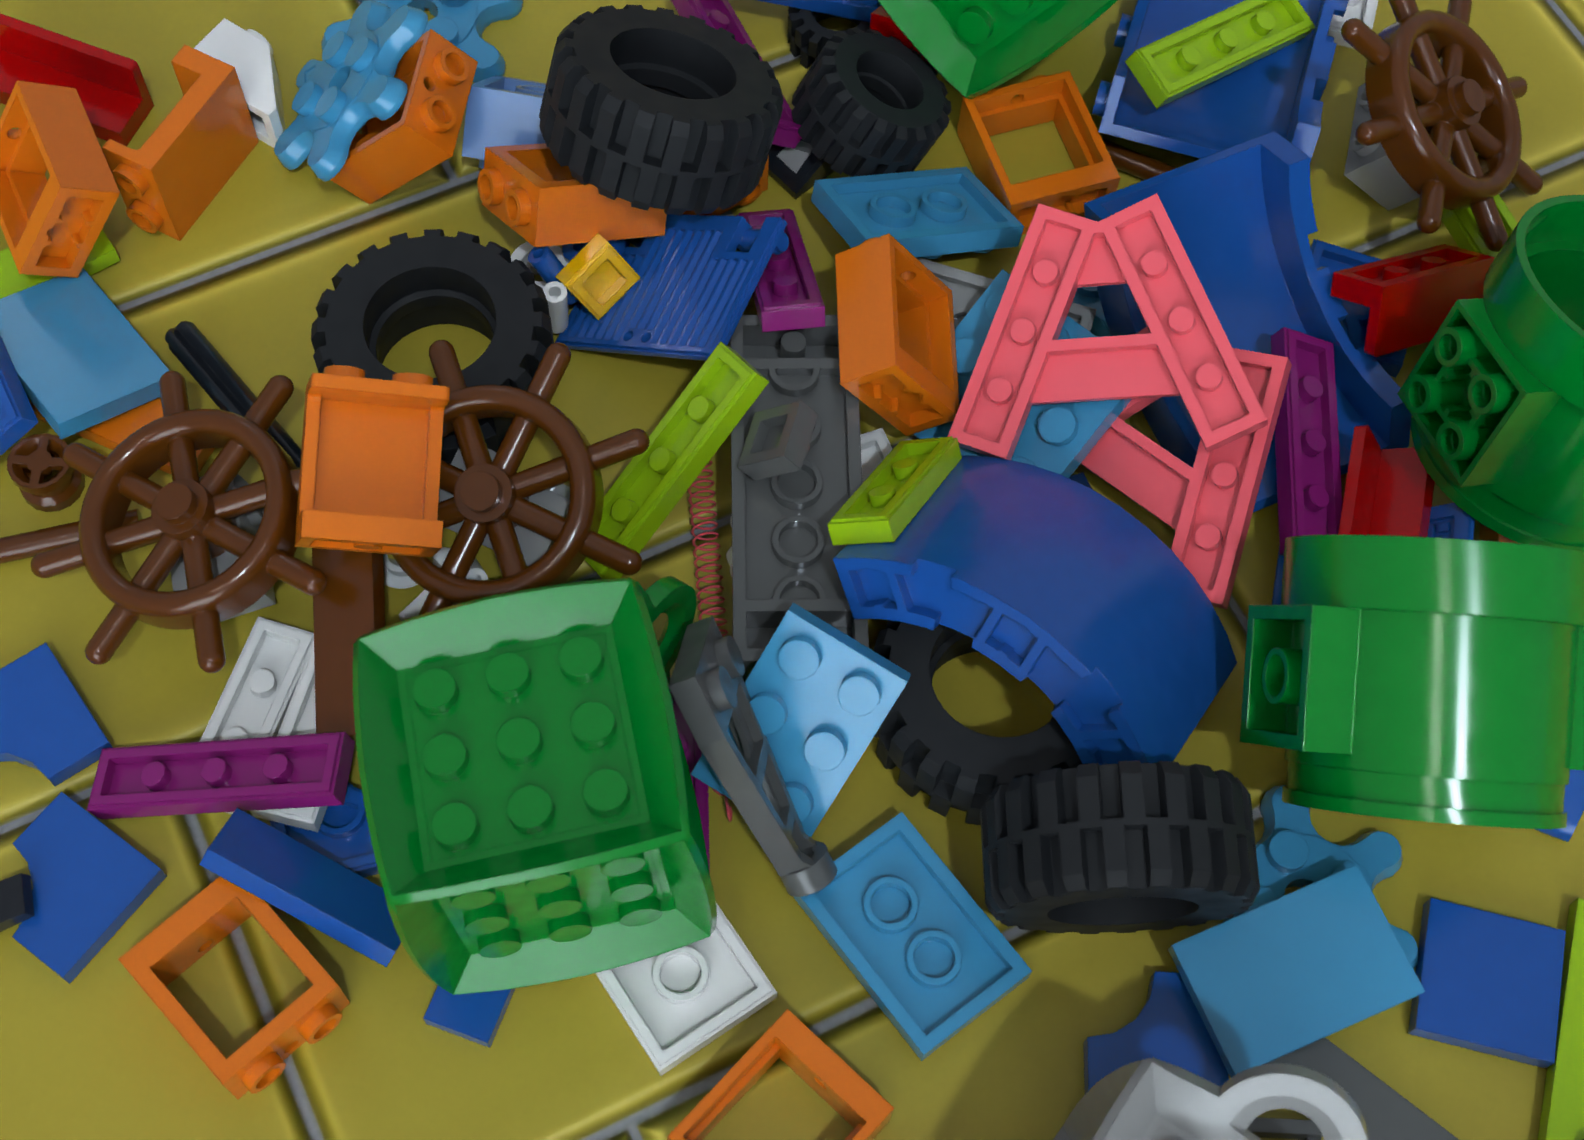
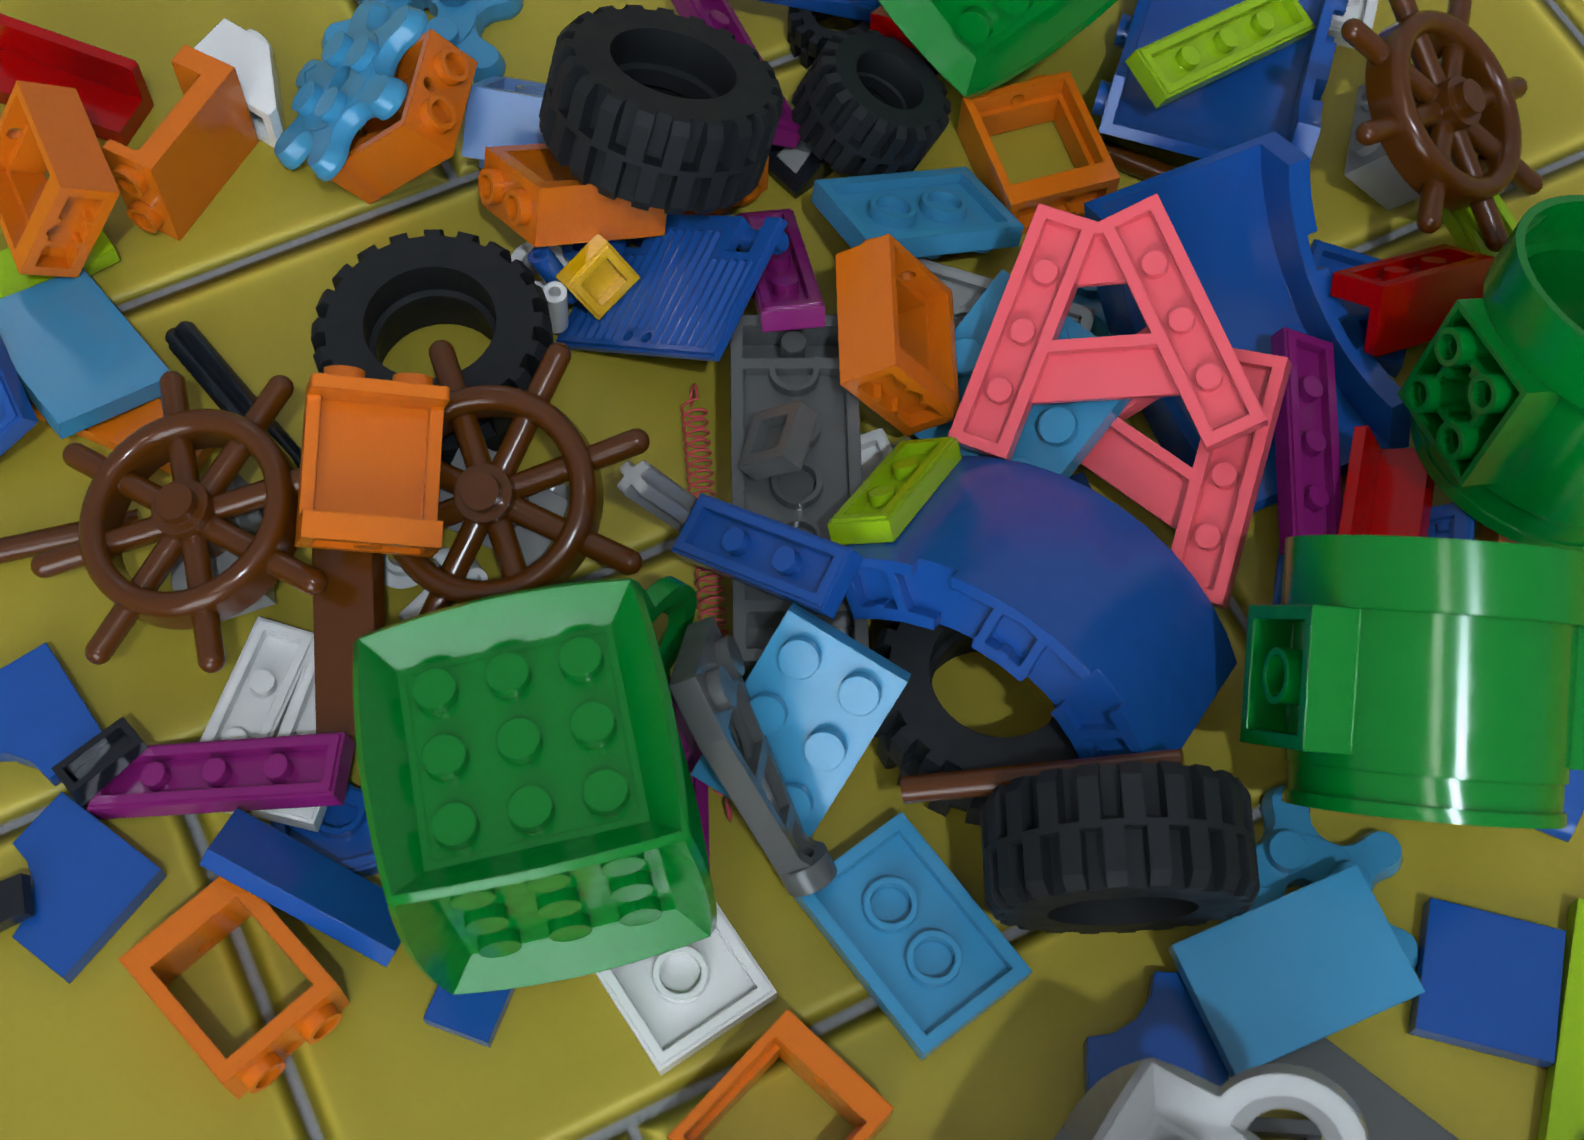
(33, 461): reddish brown wheel -> none
(99, 760): none -> black piece
(656, 493): none -> light grey axle
(678, 450): lime tile -> none
(768, 555): none -> blue tile
(983, 780): none -> reddish brown bar

